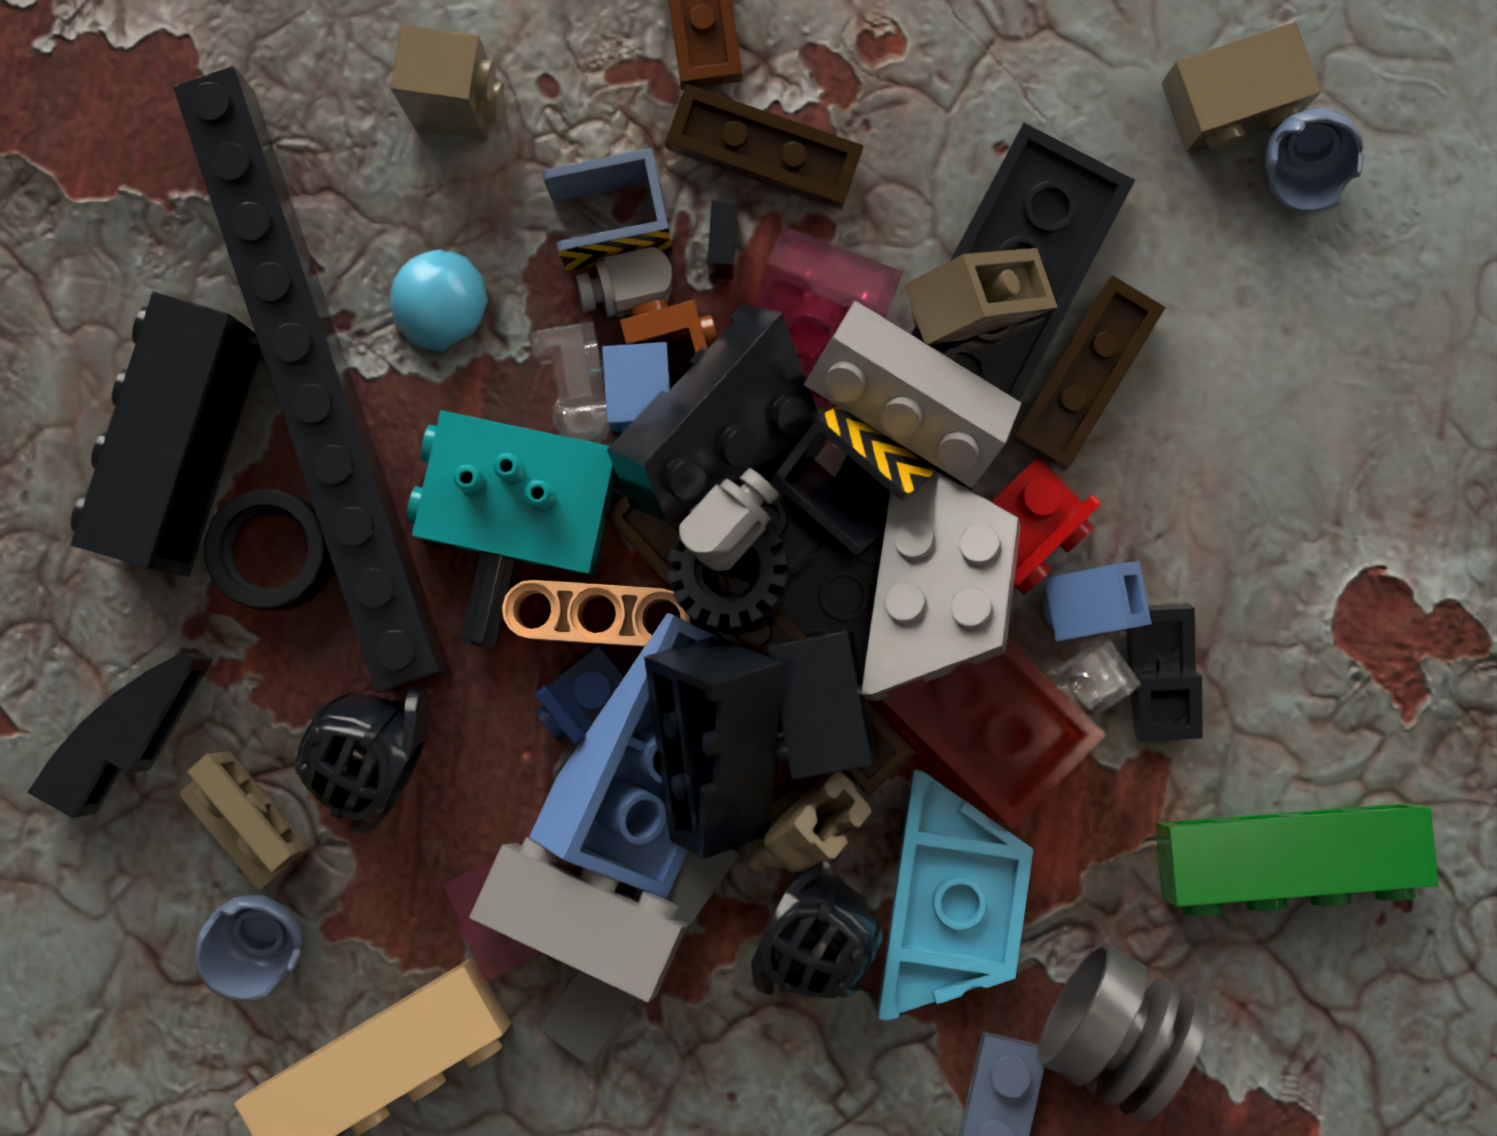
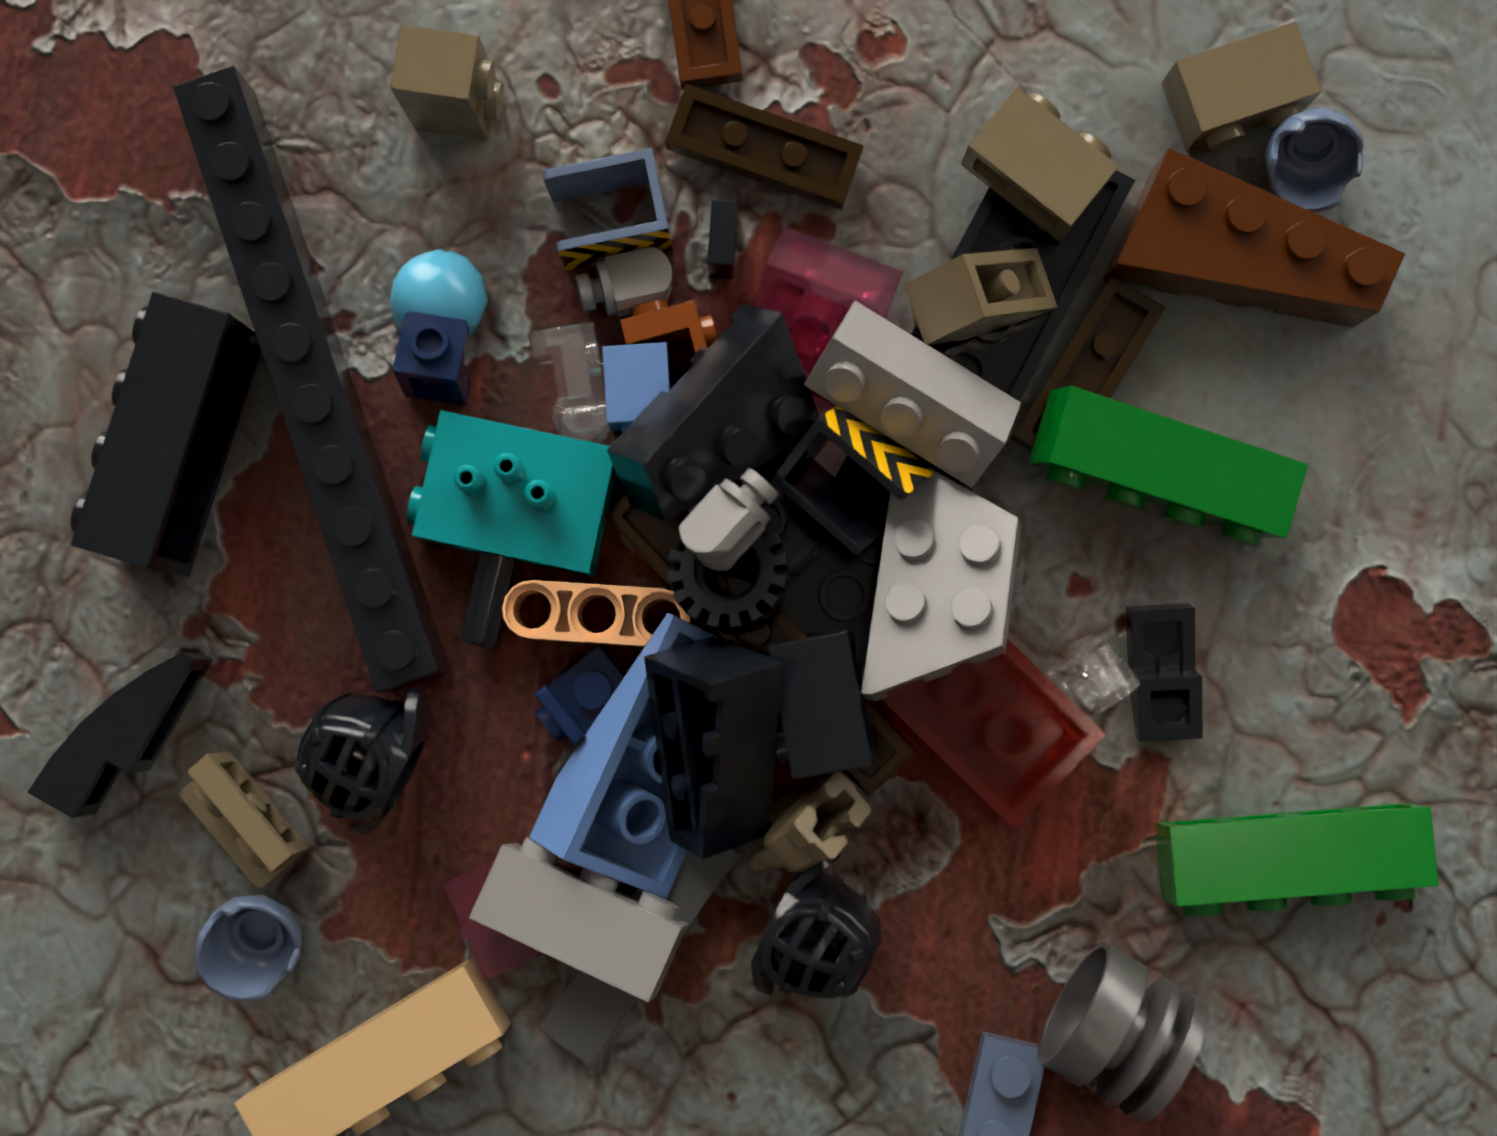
(220, 551): black tyre -> none
(432, 357): none -> dark blue bracket
(953, 902): medium azure wing -> none
(1039, 162): none -> dark tan brick
(1048, 519): red bracket -> none
(1096, 601): medium blue brick -> none
(1168, 465): none -> green brick
(1248, 247): none -> reddish brown wedge

